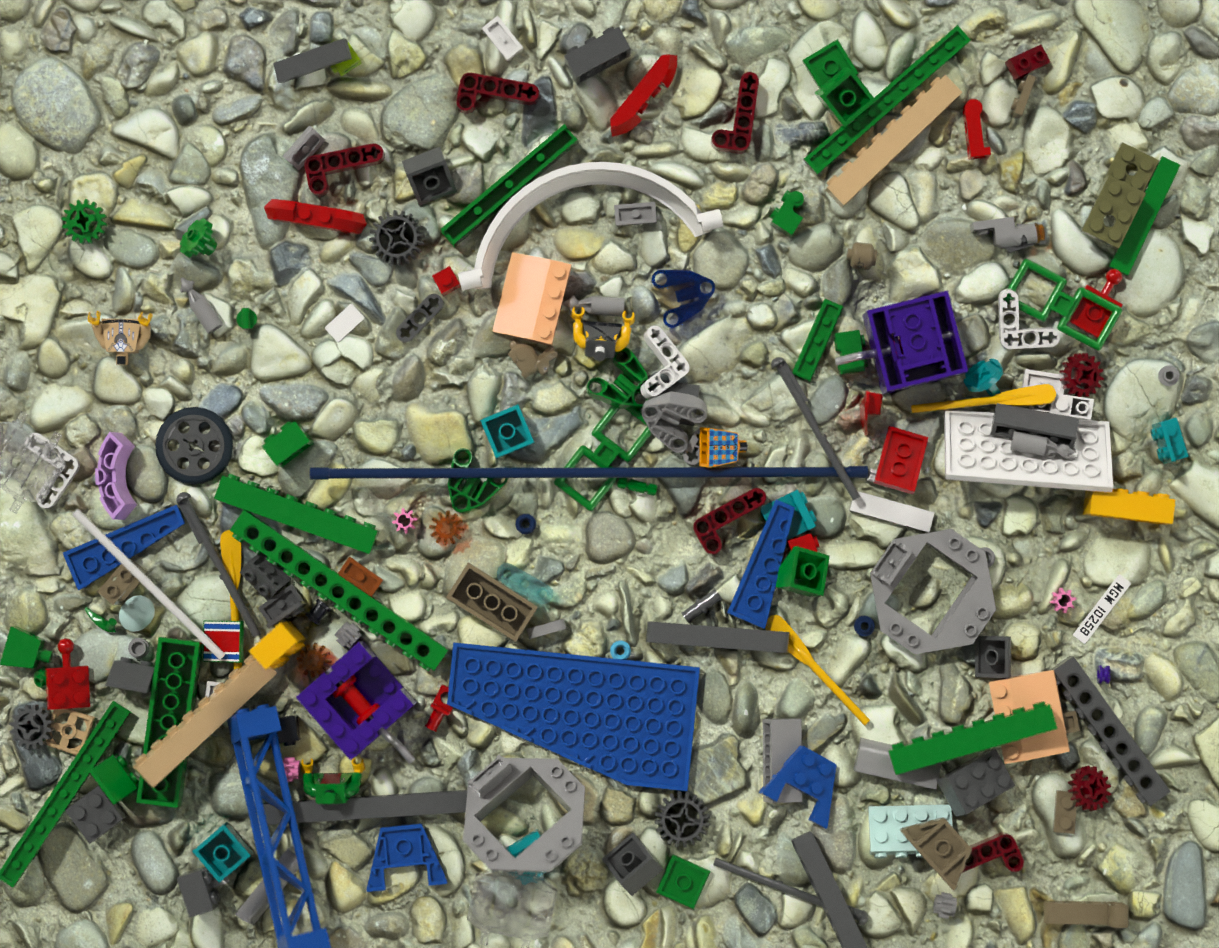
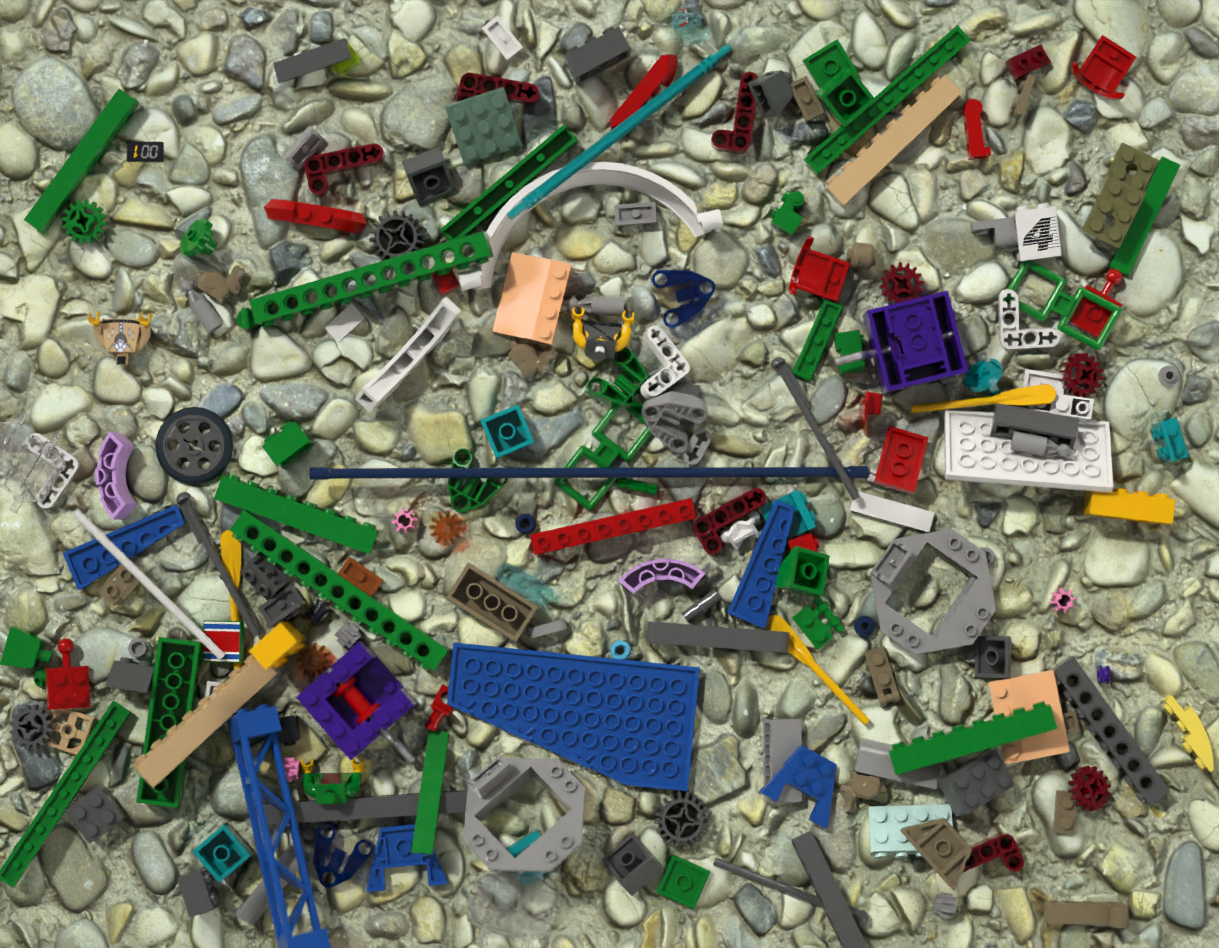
(81, 161): none -> green tile
(101, 622): green bar -> none
(115, 778): green slope -> none
(136, 613): light aqua hat -> none
(145, 151): none -> black sticker
(219, 285): none -> dark tan animal
(262, 305): none -> green brick
(321, 850): none -> clear blue connector
(409, 356): none -> white arch
(412, 332): dark grey beam -> none
(430, 792): none -> green tile
(483, 125): none -> sand green plate
(613, 526): none -> red brick
(619, 132): none -> teal axle
(661, 570): none -> lavender brick
(686, 20): none -> clear light blue head
(719, 447): torso -> none
(741, 530): none -> white piece
(772, 92): none -> dark grey torso
(806, 99): none -> dark tan plate
(813, 627): none -> green plate
(818, 273): none -> red piece
(862, 787): none -> dark tan animal
(881, 675): none -> dark tan plate
(909, 291): none -> dark red gear
(1037, 232): none -> white panel
(1101, 609): white sticker -> none
(1104, 68): none -> red piece
(1196, 738): none -> light yellow slope

